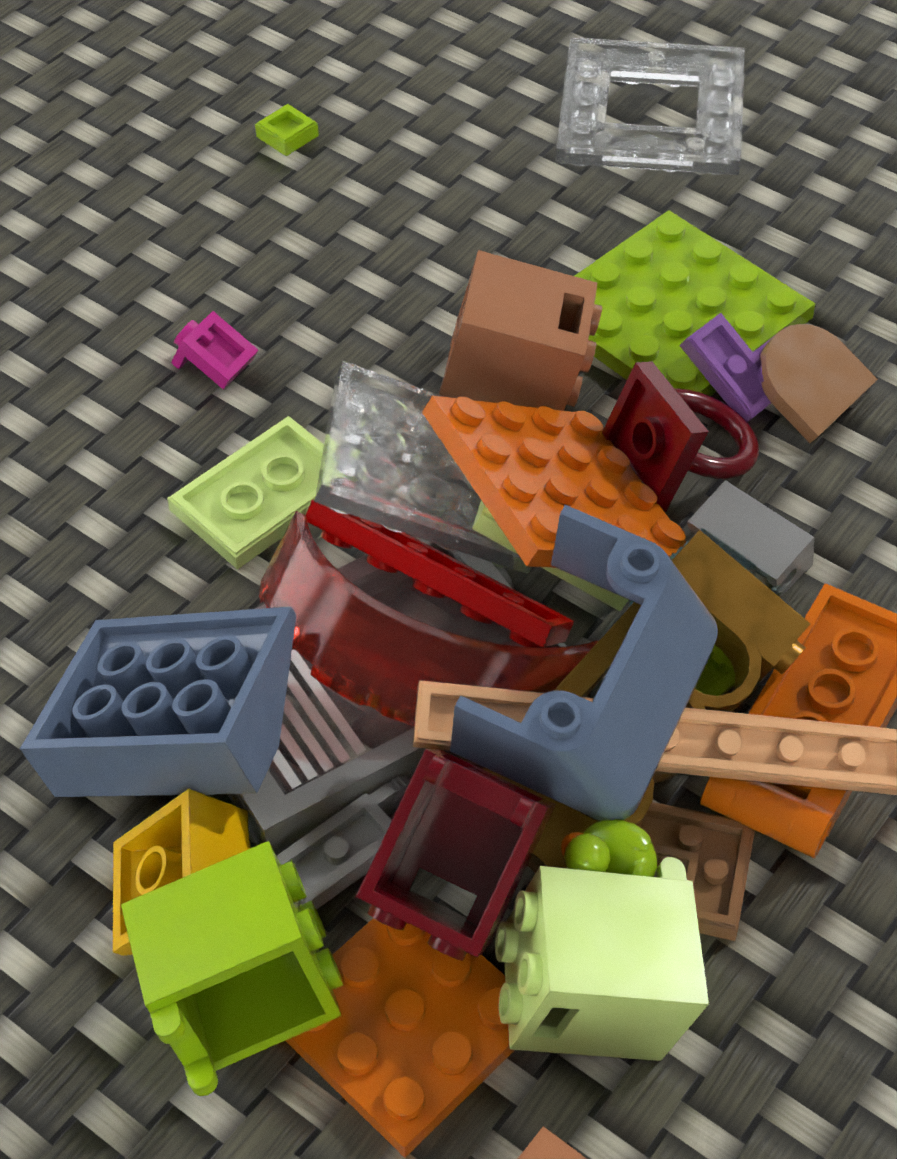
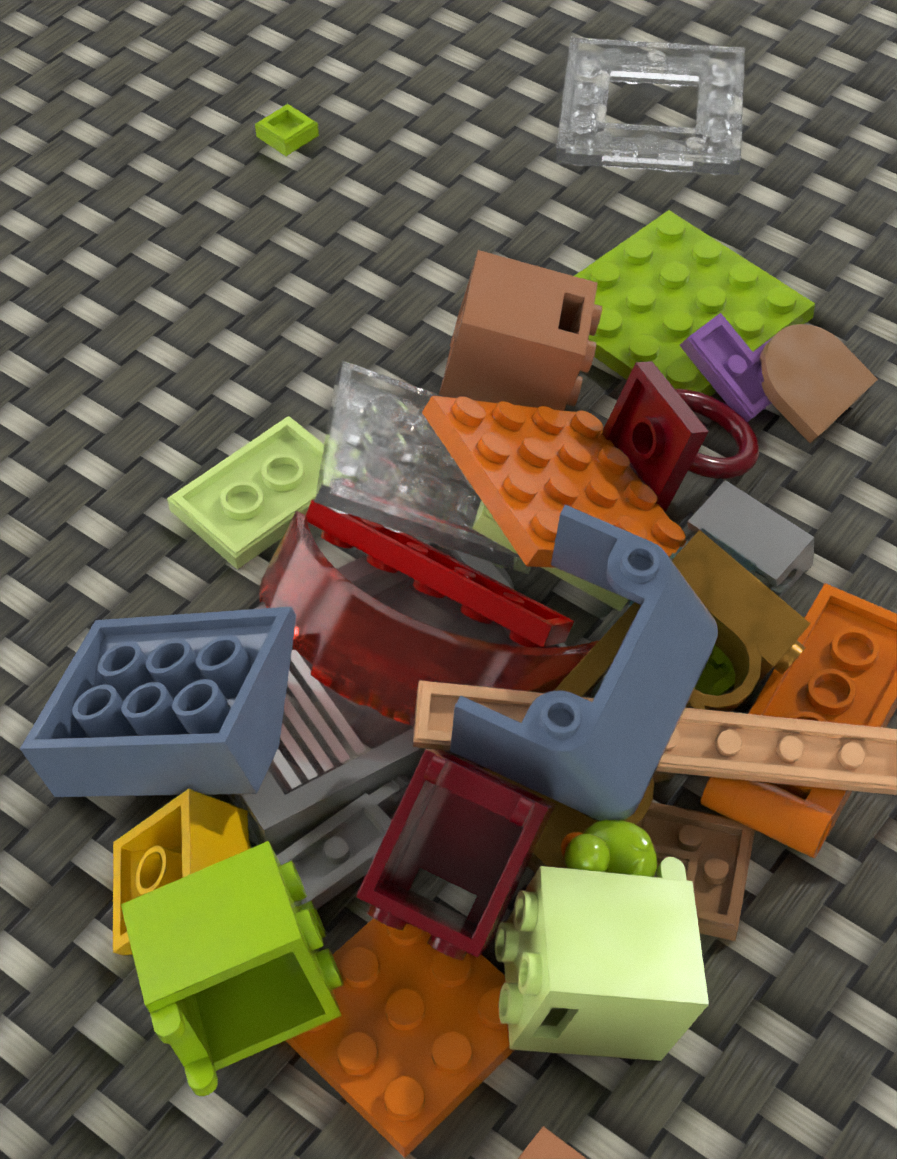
(214, 349): dark pink bracket -> none

